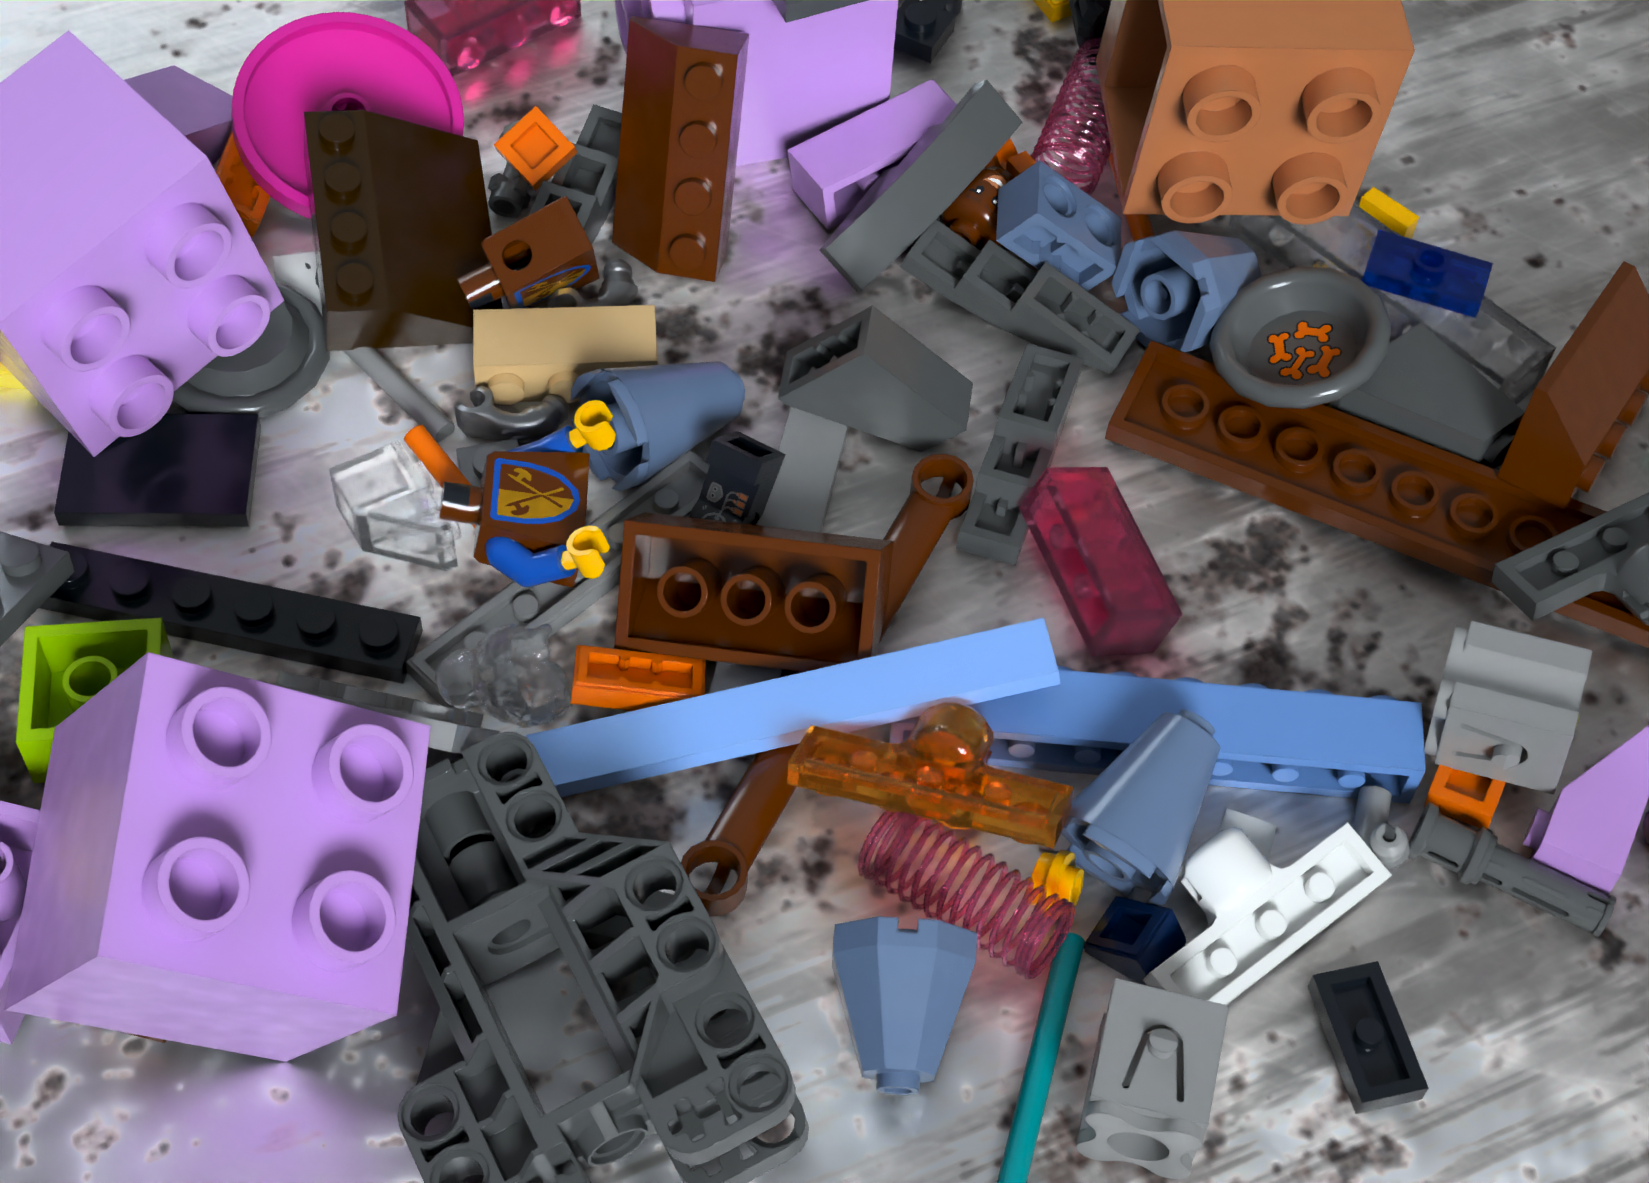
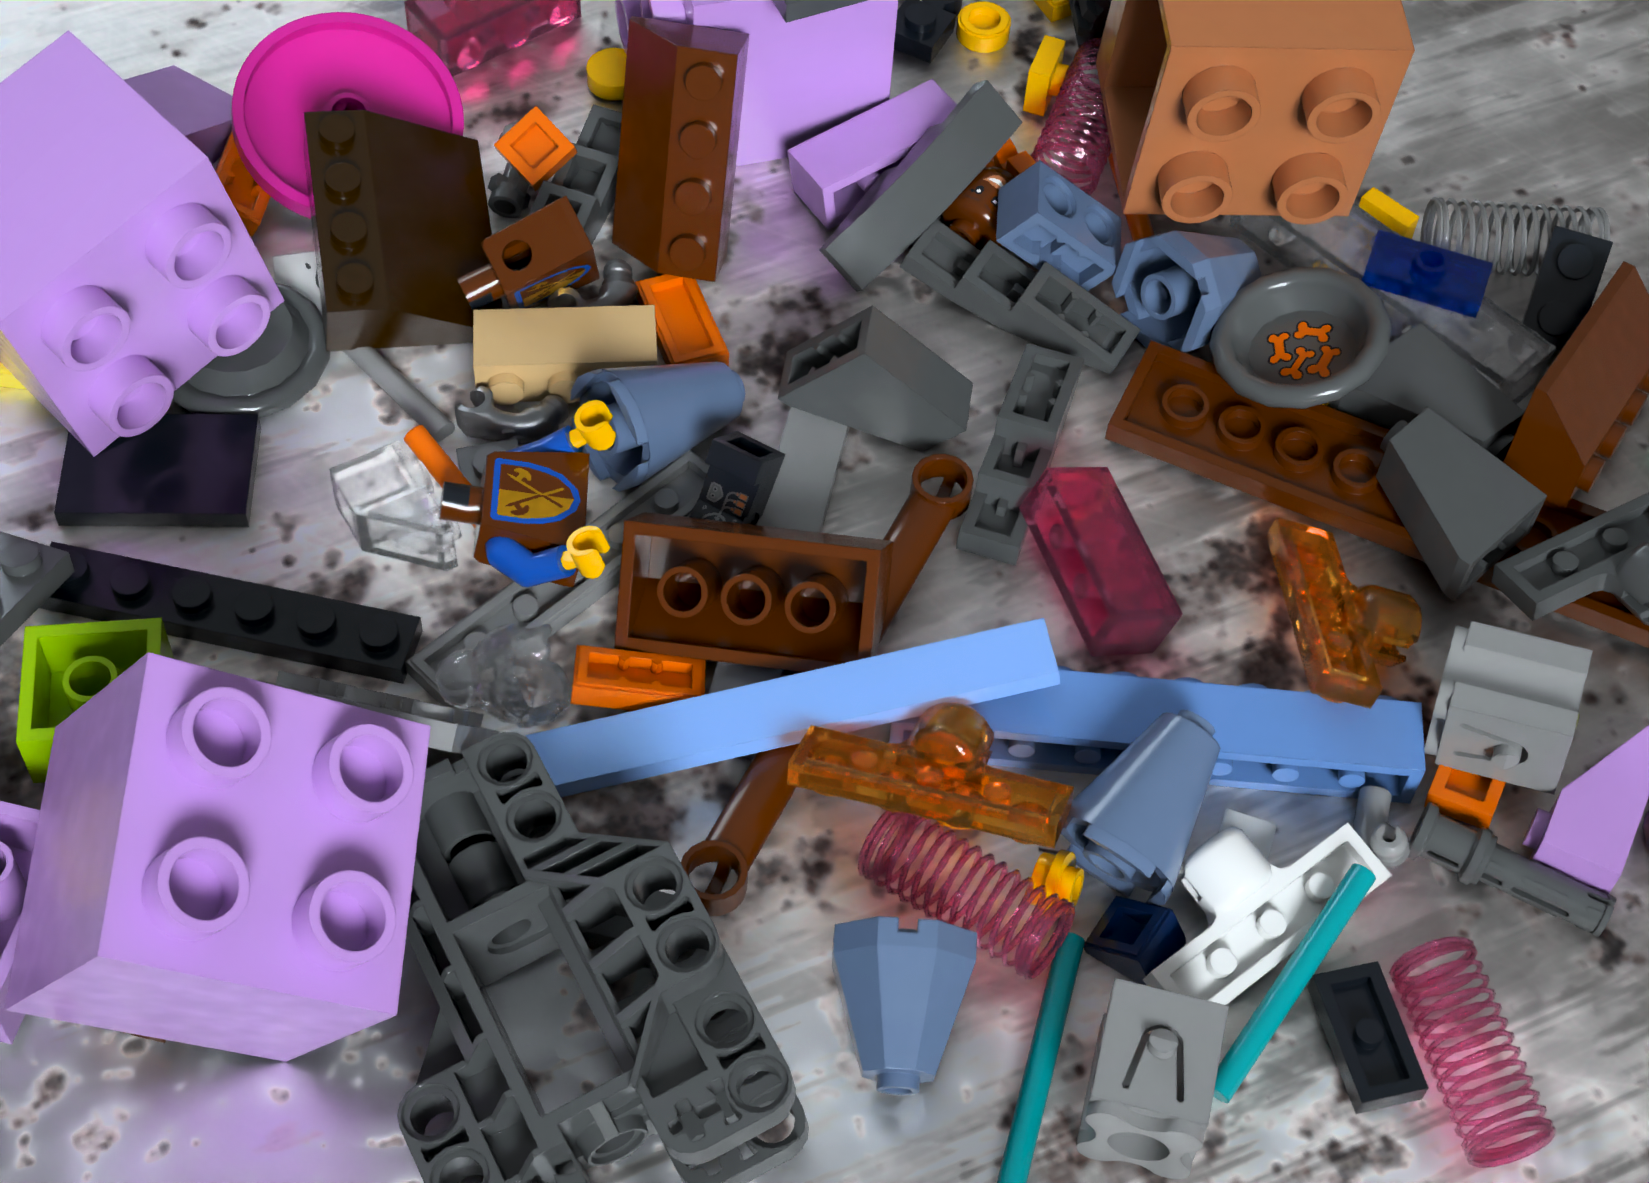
(607, 73): none -> yellow tile
(682, 320): none -> orange tile
(983, 27): none -> yellow tile
(1045, 75): none -> yellow plate
(1291, 981): none -> teal bar
(1336, 623): none -> clear orange plate
(1444, 228): none -> light grey piece
(1444, 981): none -> clear pink piece
(1454, 499): none -> dark grey slope
(1565, 284): none -> black plate

